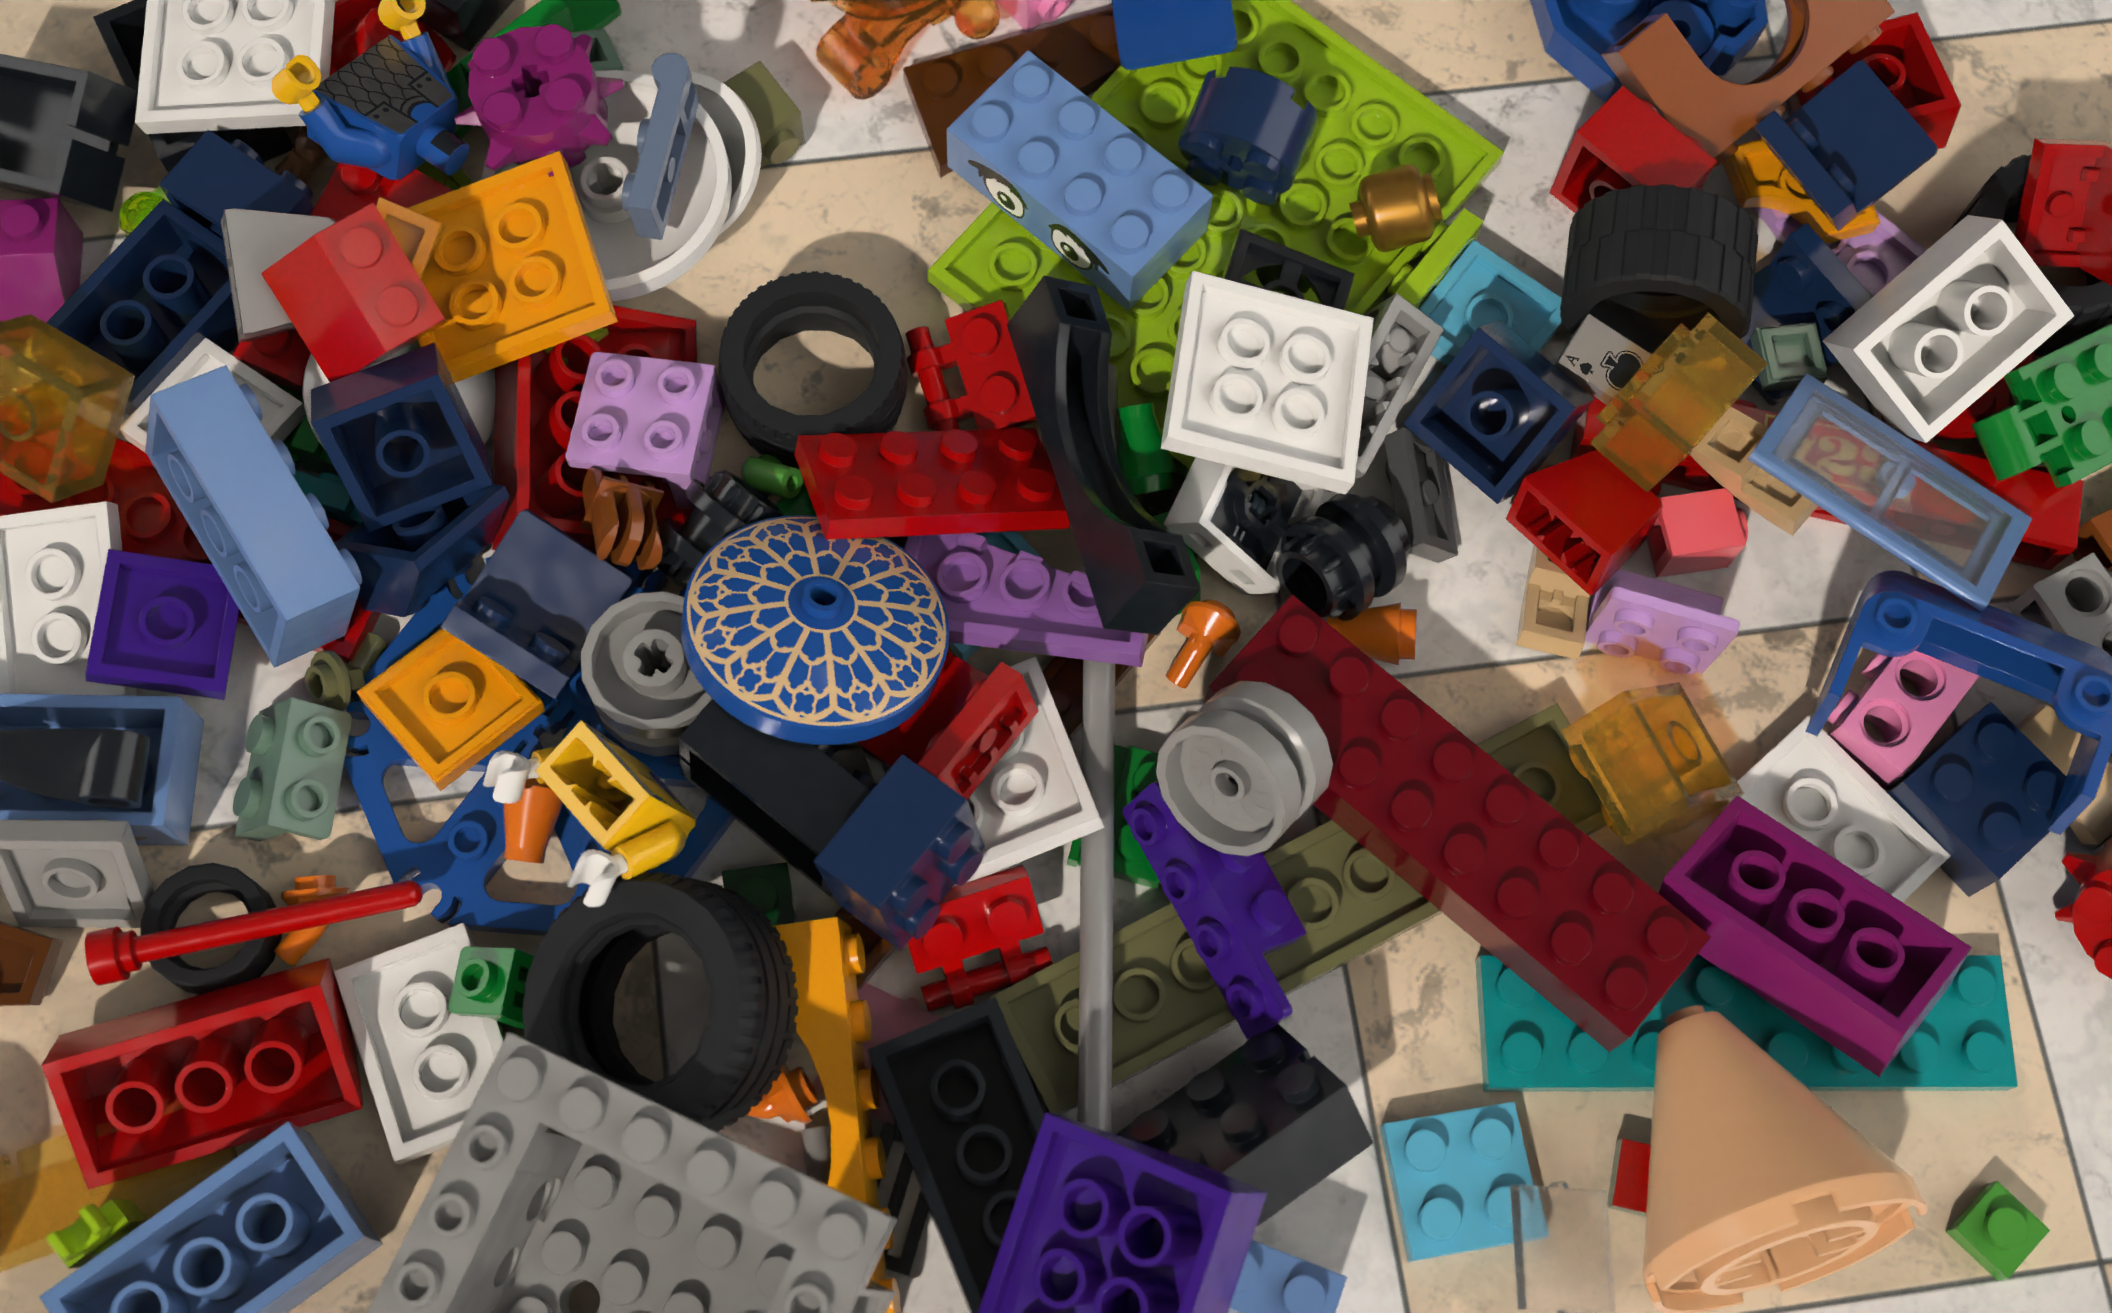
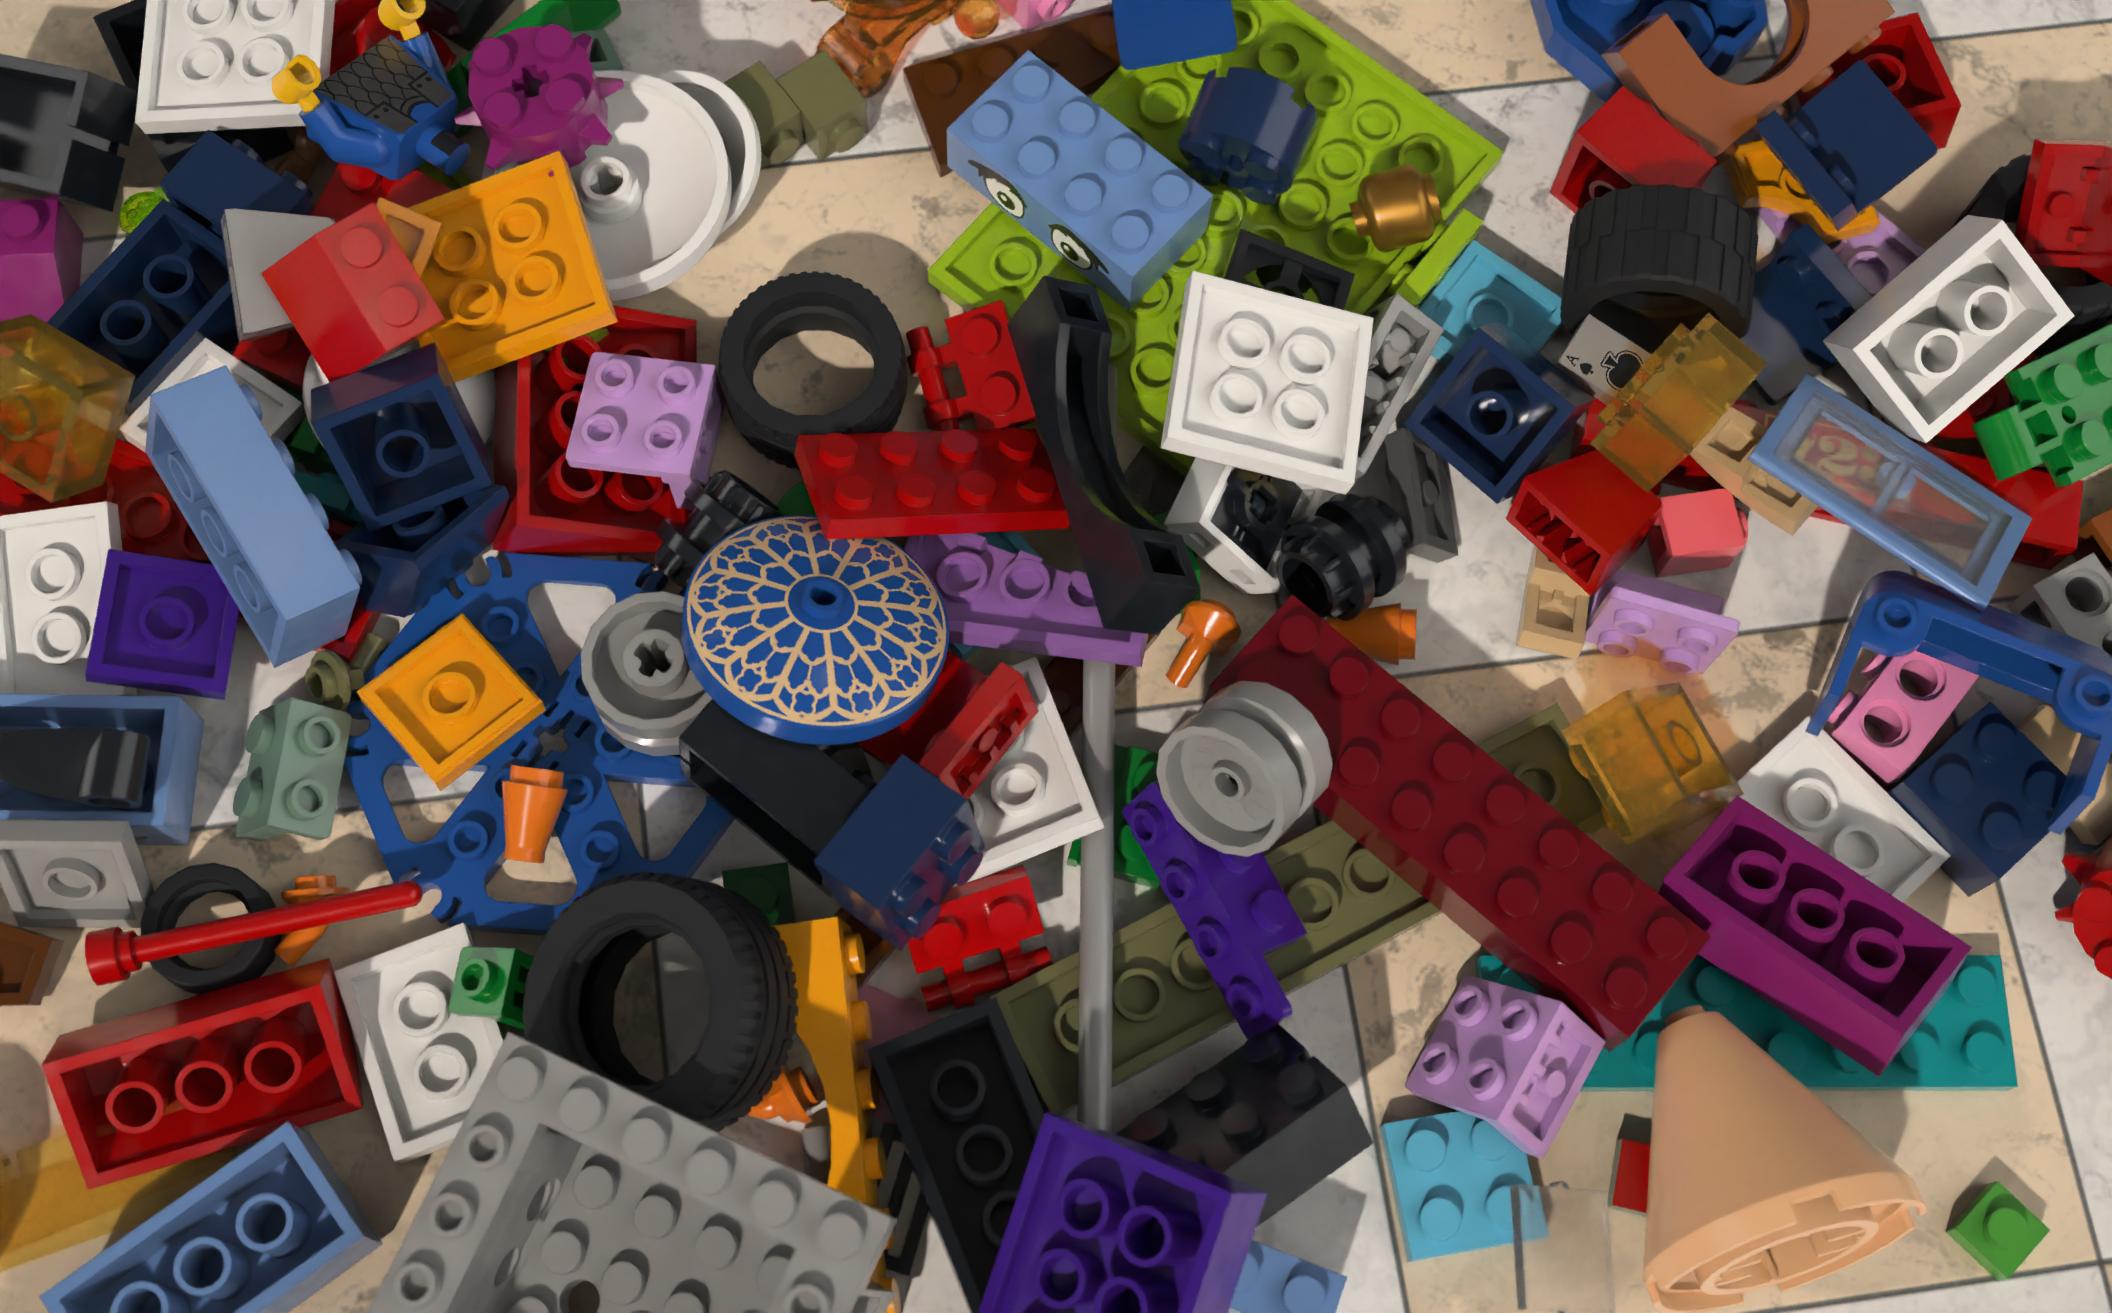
(95, 1231): lime plate -> none
(537, 602): dark blue bracket -> none
(610, 796): yellow torso -> none
(622, 519): dark orange arm -> none
(661, 147): sand blue plate -> none
(771, 476): bright green arm -> none
(829, 105): none -> olive brick
(1140, 451): green cone -> none
(1507, 1061): none -> lavender bracket
(1789, 354): sand green tile -> none

